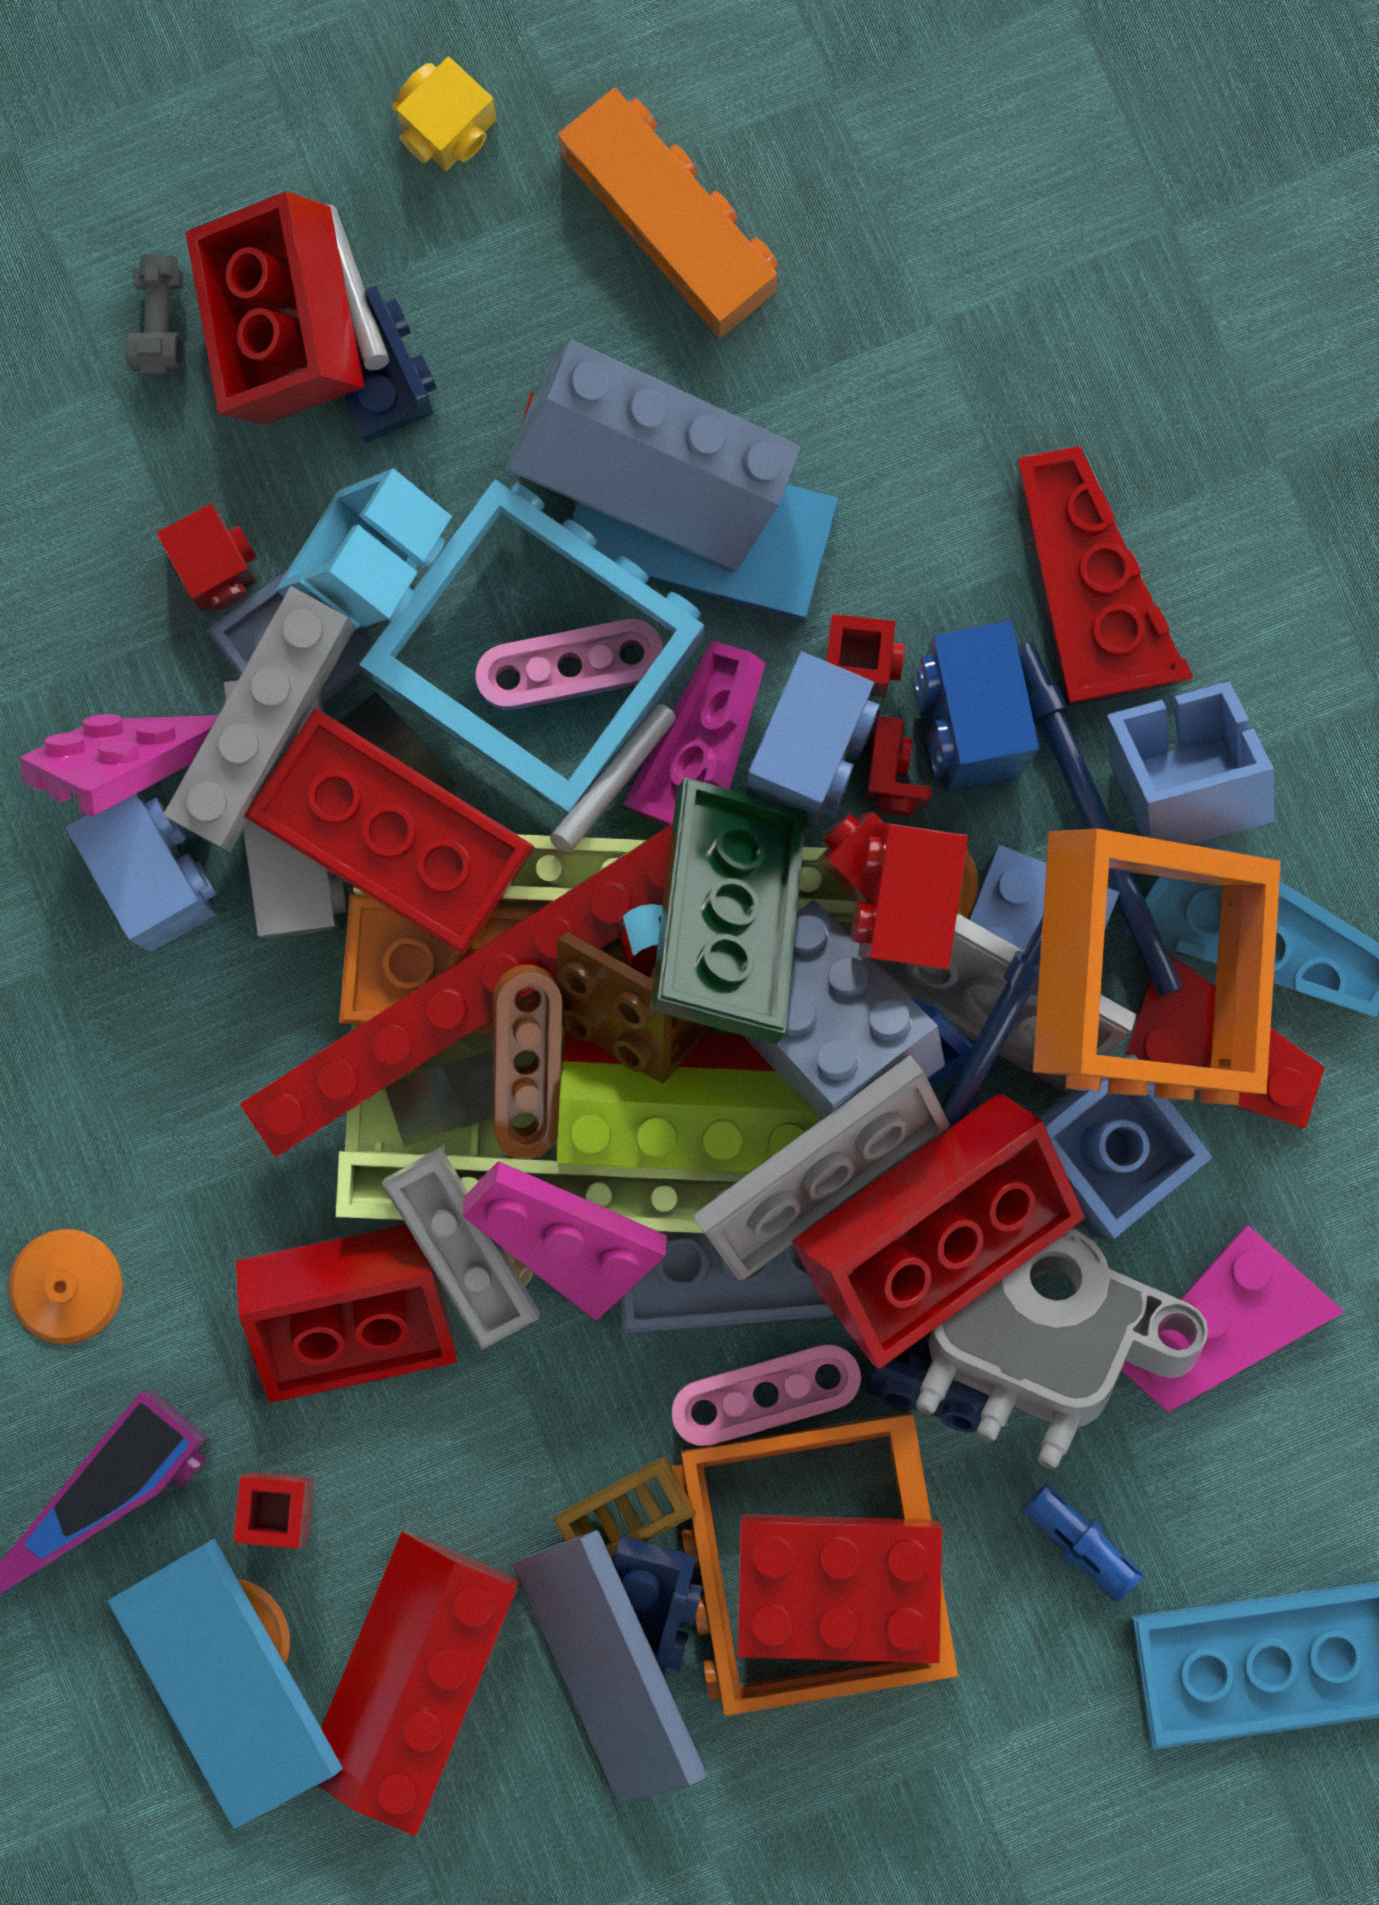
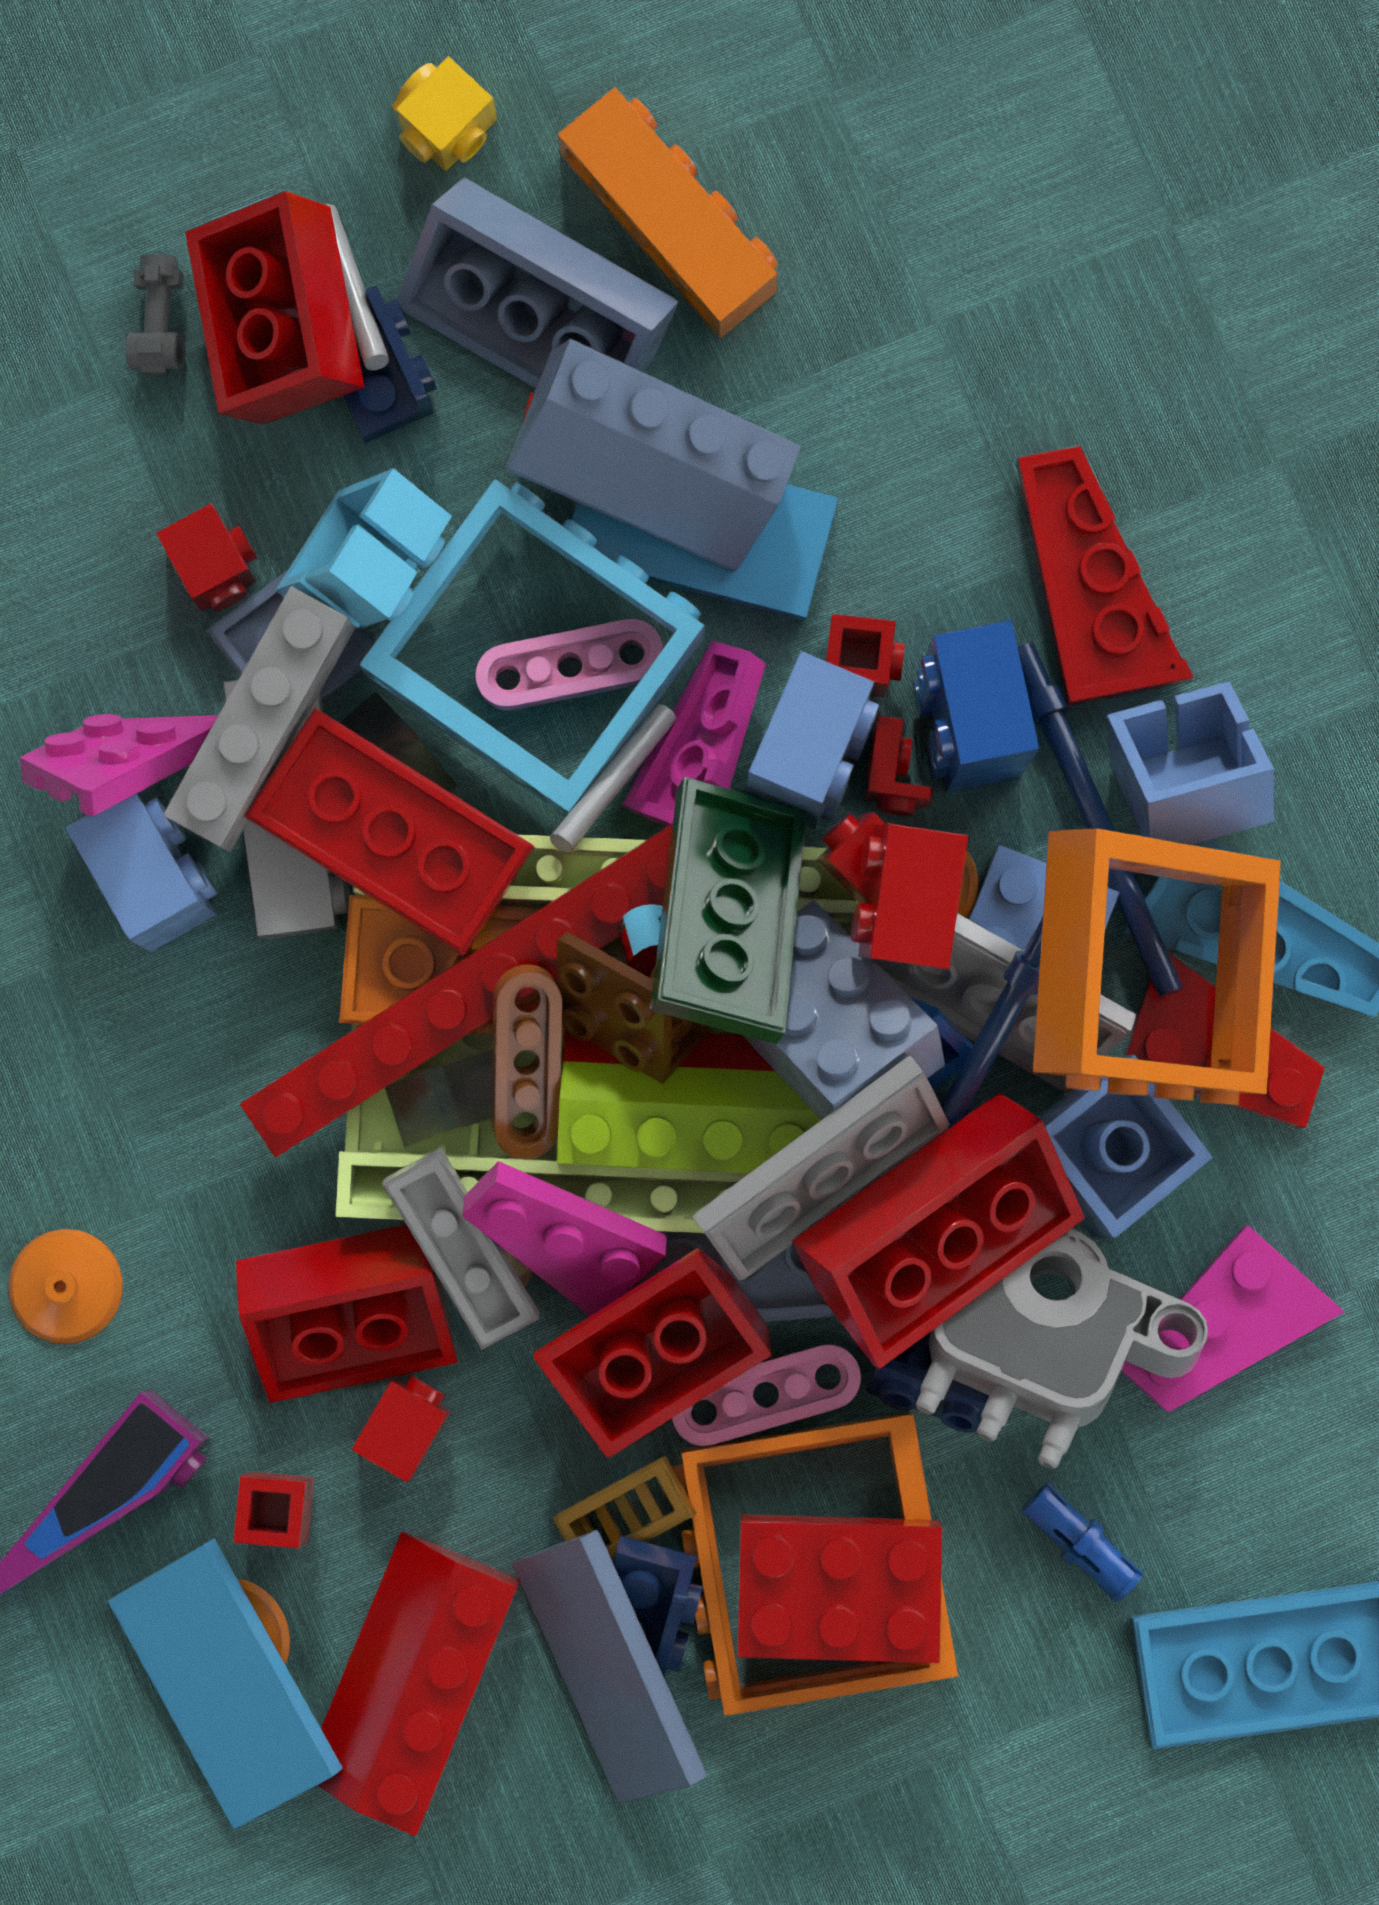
(403, 1427): none -> red brick
(524, 288): none -> sand blue slope
(656, 1351): none -> red slope

